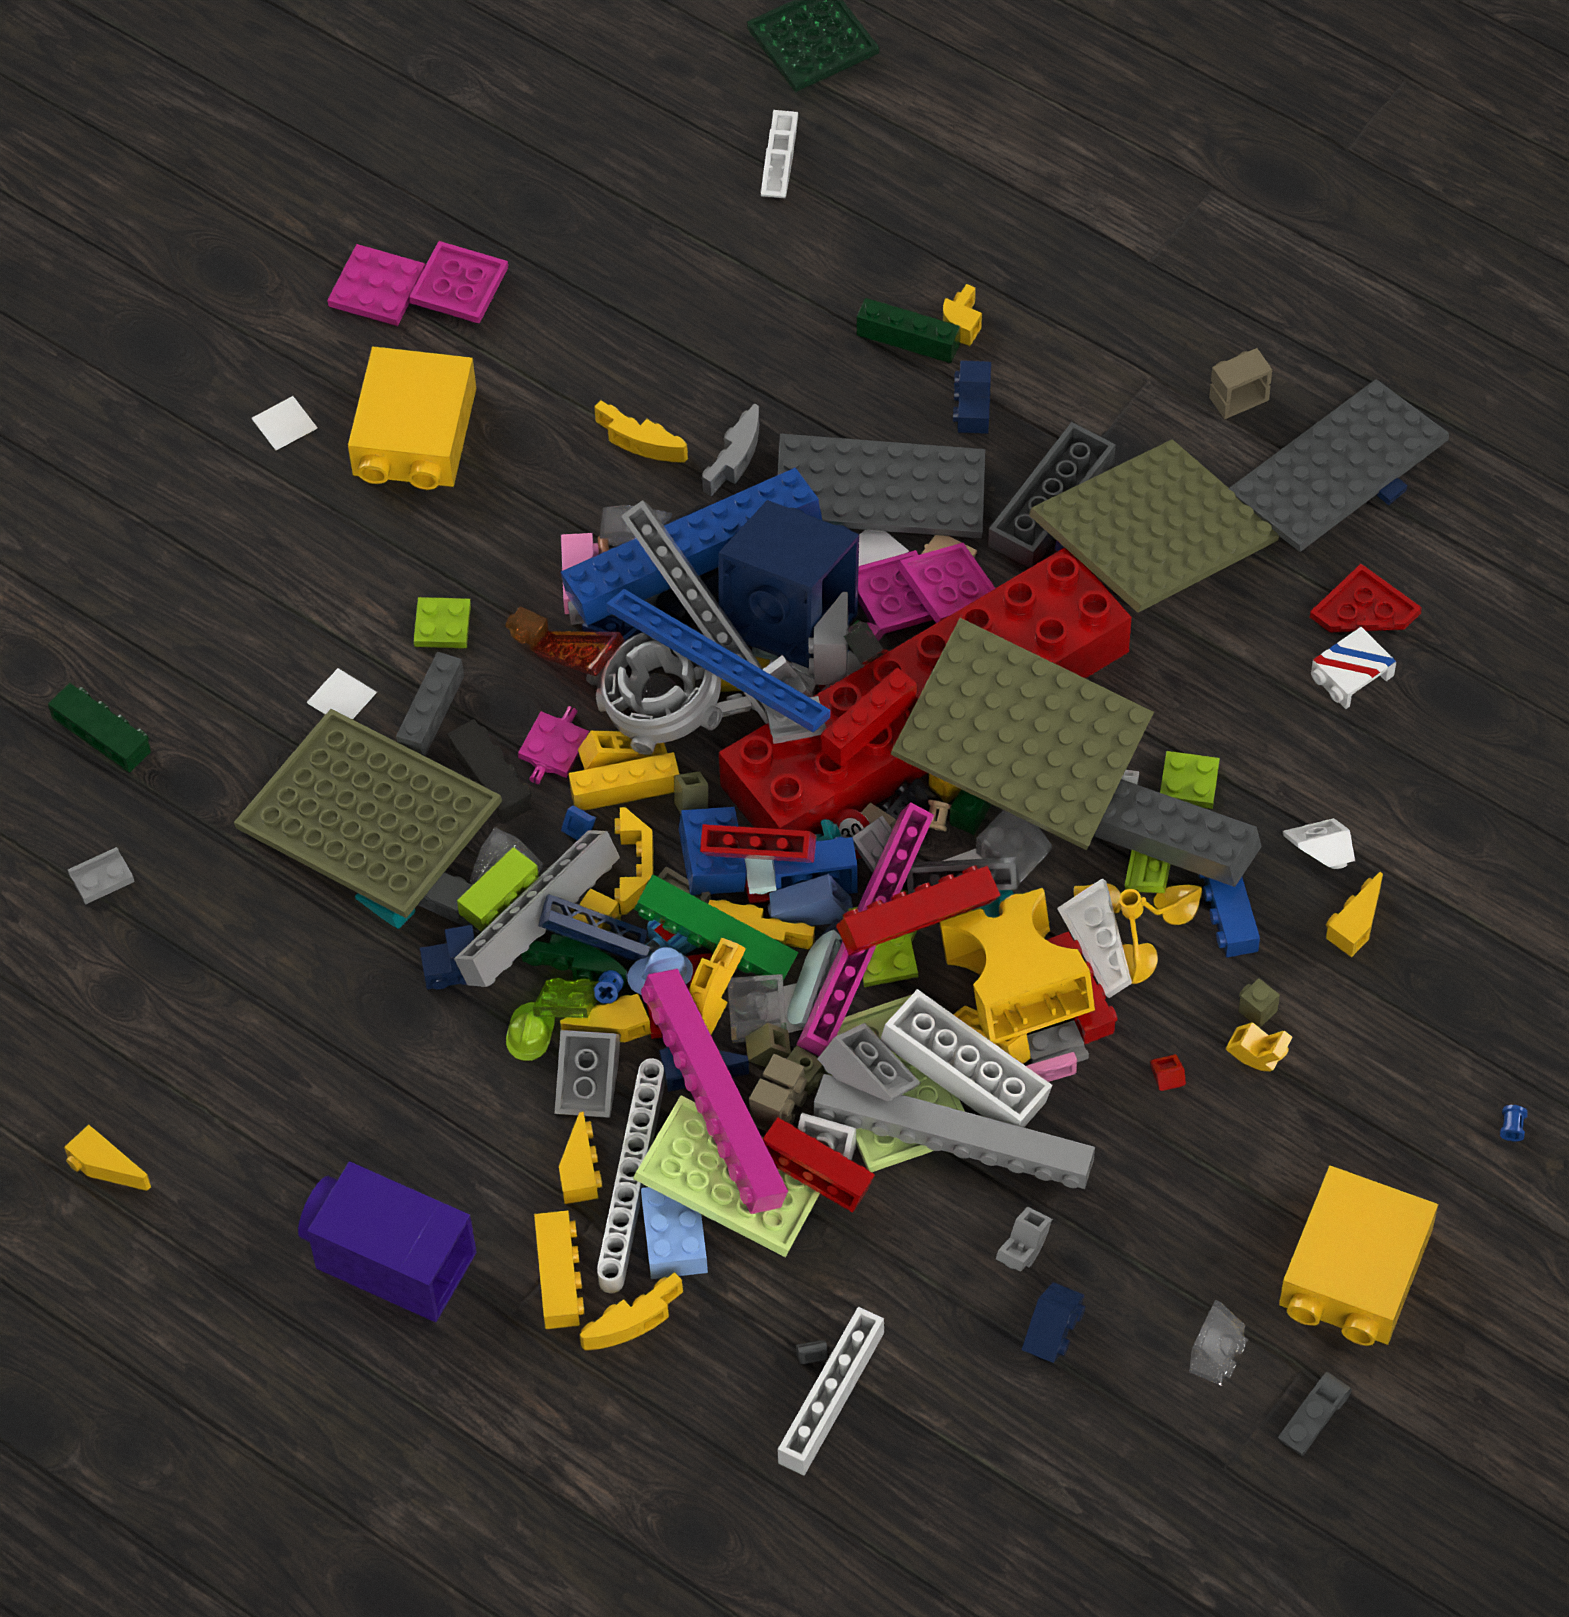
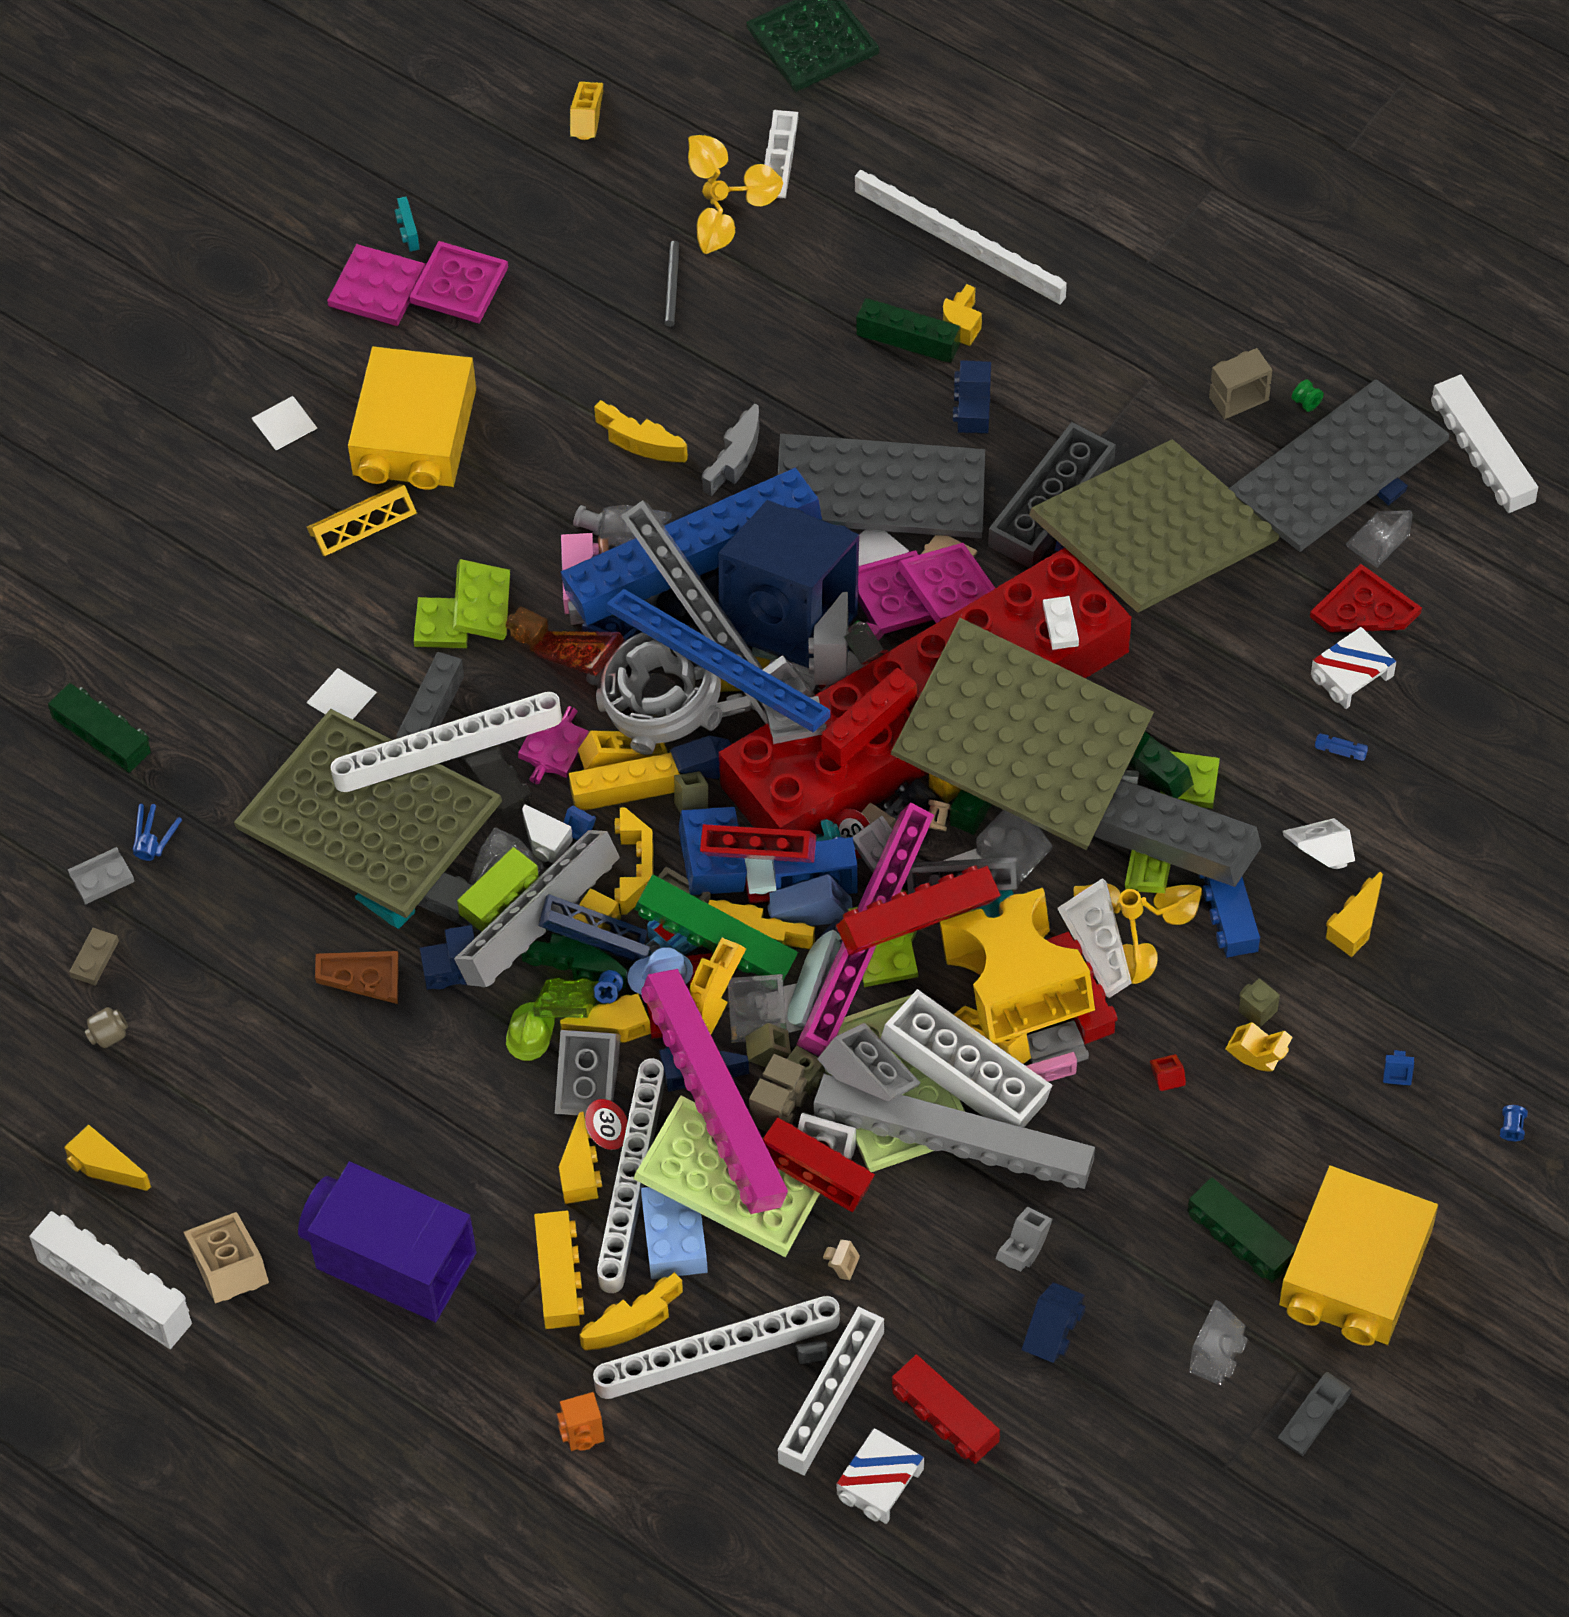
(94, 956): none -> dark tan plate
(106, 1027): none -> dark tan head
(111, 1279): none -> white brick
(146, 844): none -> blue plant
(226, 1257): none -> tan slope
(354, 512): none -> yellow fence
(361, 973): none -> dark orange wing
(404, 216): none -> teal plate
(446, 742): none -> white beam
(481, 599): none -> lime plate
(546, 835): none -> white slope
(580, 1422): none -> orange brick
(586, 110): none -> yellow slope
(588, 520): none -> light grey bush
(606, 1123): none -> sticker
(672, 283): none -> dark grey bar
(700, 756): none -> dark blue slope
(706, 1357): none -> white beam
(761, 188): none -> yellow plant
(842, 1259): none -> tan tile
(878, 1475): none -> panel
(945, 1409): none -> red brick
(960, 237): none -> white plate
(1060, 622): none -> white plate
(1161, 767): none -> dark green brick
(1241, 1230): none -> dark green brick
(1307, 395): none -> green wheel
(1341, 747): none -> blue axle
(1381, 535): none -> clear slope
(1398, 1068): none -> blue tile
(1484, 444): none -> white brick

